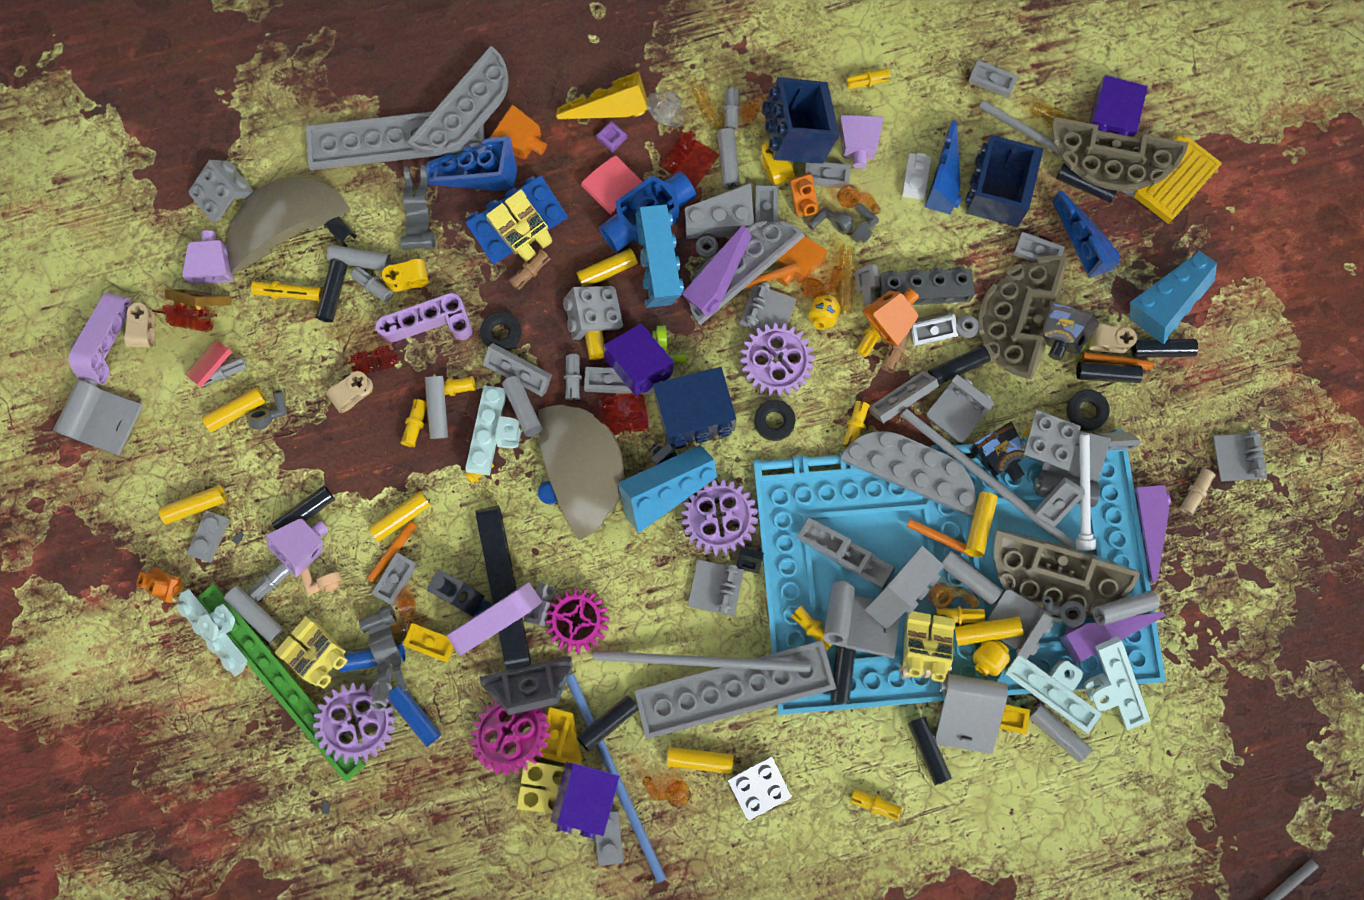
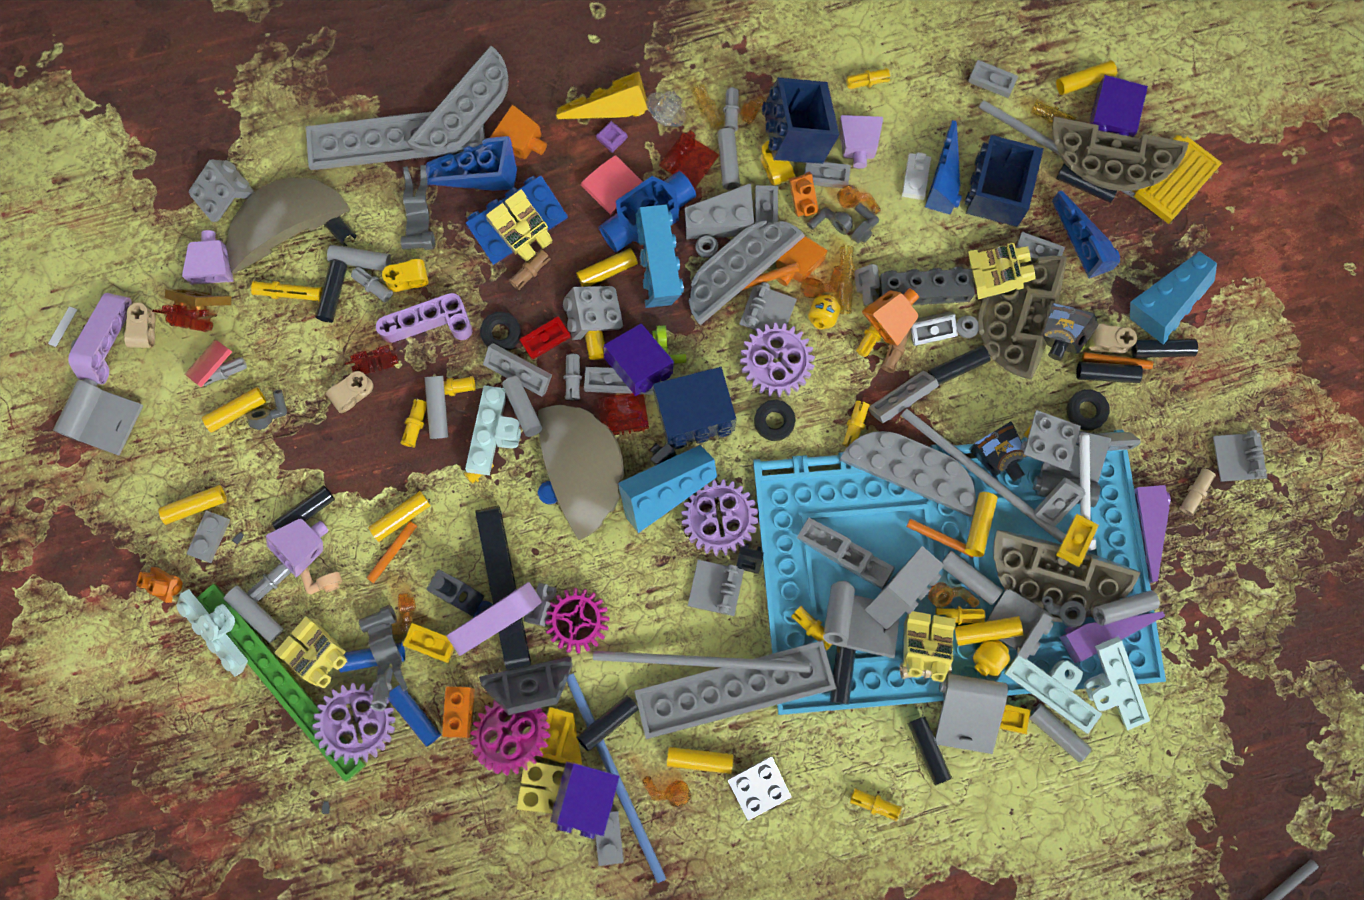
(62, 326): none -> white sticker
(395, 579): light grey plate -> none
(458, 712): none -> orange brick
(545, 338): none -> red plate
(712, 283): medium lavender slope -> none
(960, 408): light grey bracket -> none
(1000, 269): none -> light yellow hips
(1077, 540): none -> yellow plate
(1085, 77): none -> yellow piece

